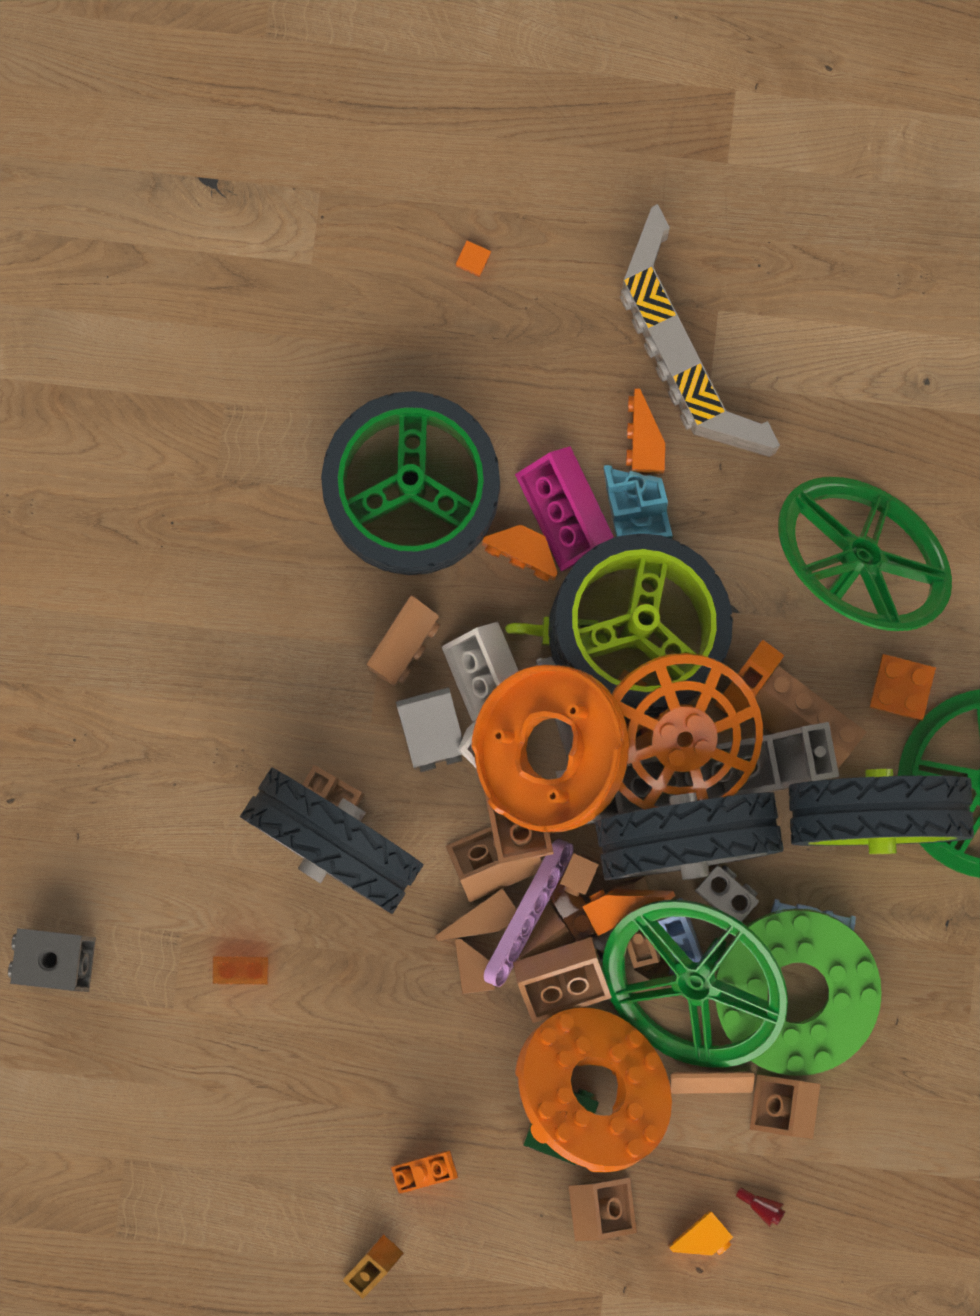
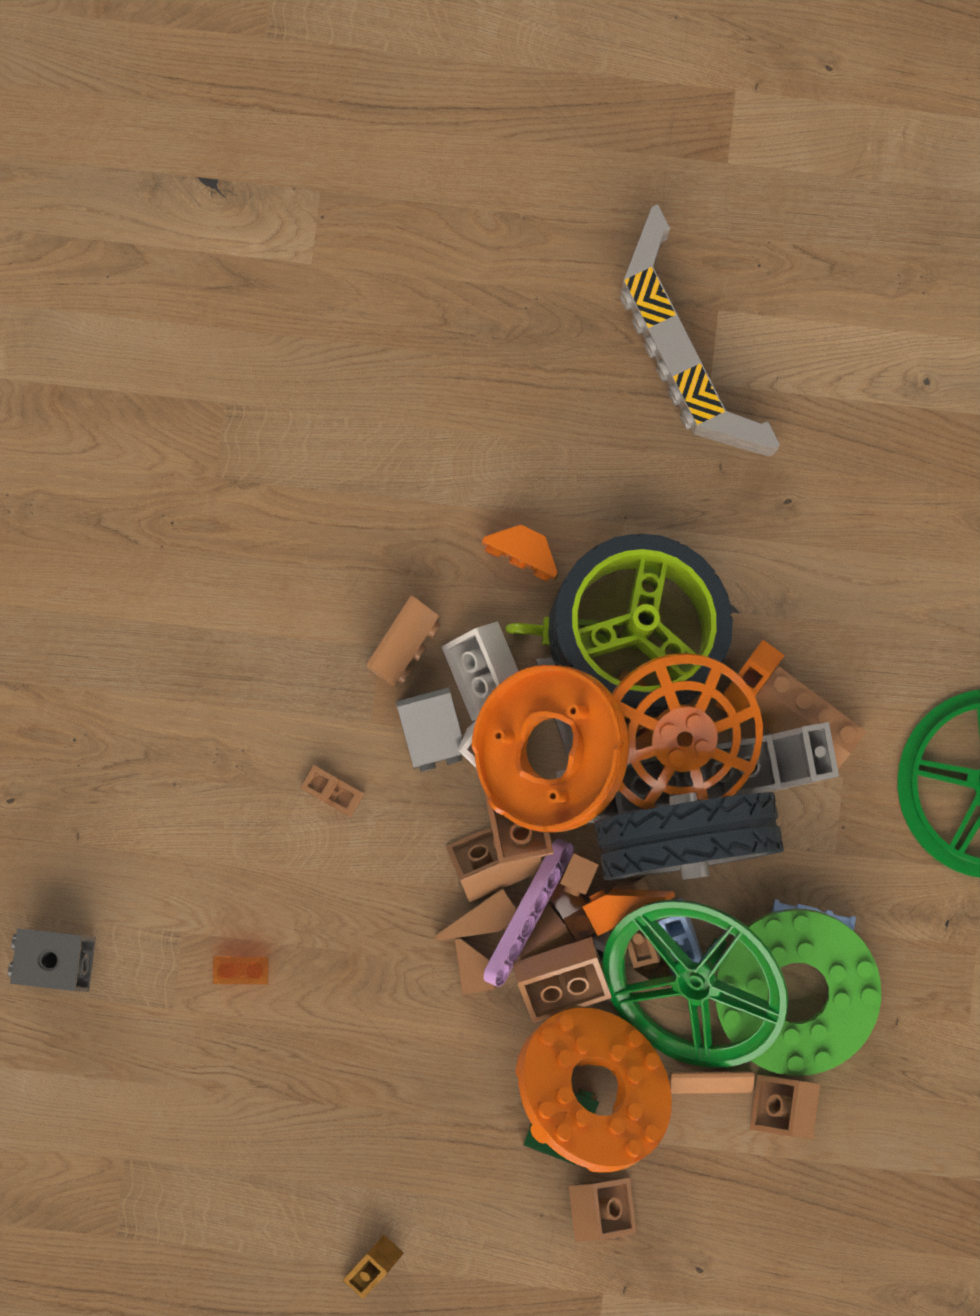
(332, 840): black wheel -> none
(413, 413): wheel -> none
(425, 1171): orange slope -> none
(473, 258): orange tile -> none
(564, 506): dark pink slope -> none
(637, 503): medium azure slope -> none
(647, 442): orange slope -> none
(703, 1237): light orange slope -> none
(723, 900): light grey brick -> none
(767, 1209): dark red cone -> none
(863, 555): green wheel -> none
(881, 811): black wheel -> none
(902, 687): orange plate -> none

